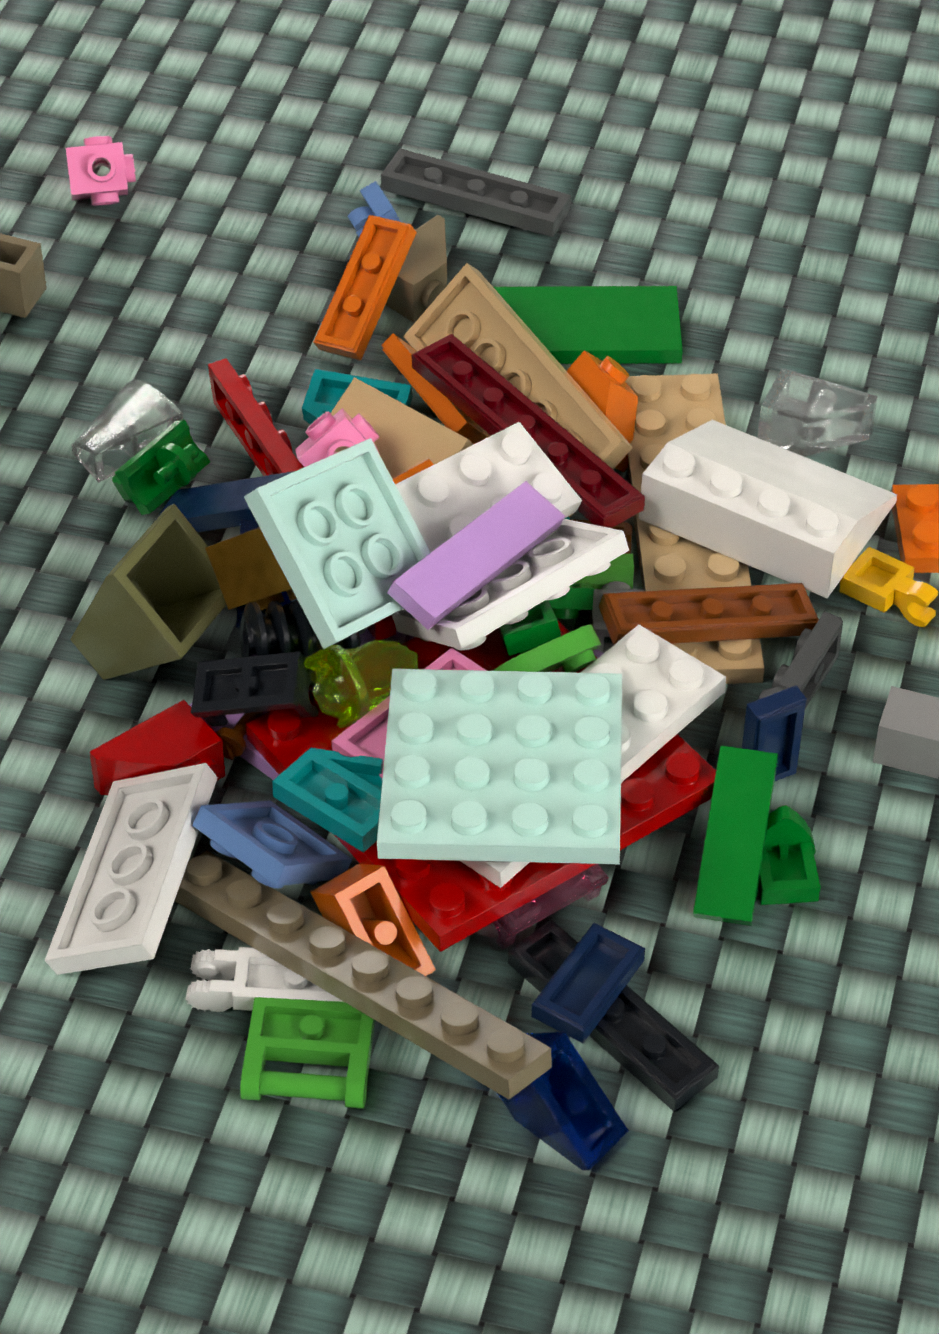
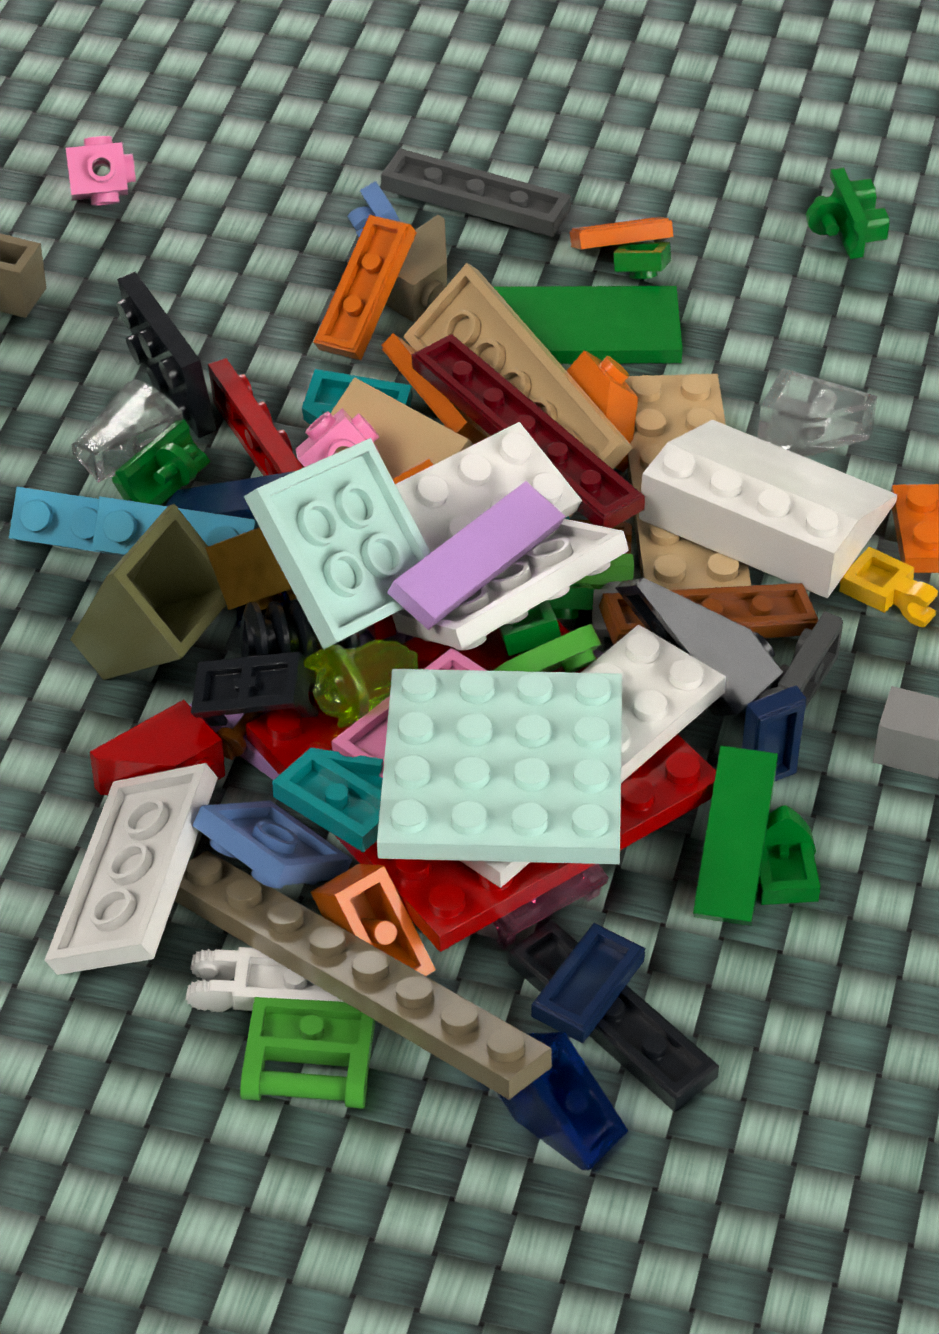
(104, 523): none -> medium azure bracket
(168, 356): none -> black plate
(621, 232): none -> orange tile
(642, 258): none -> green plate
(710, 638): none -> slope
(849, 213): none -> green hips

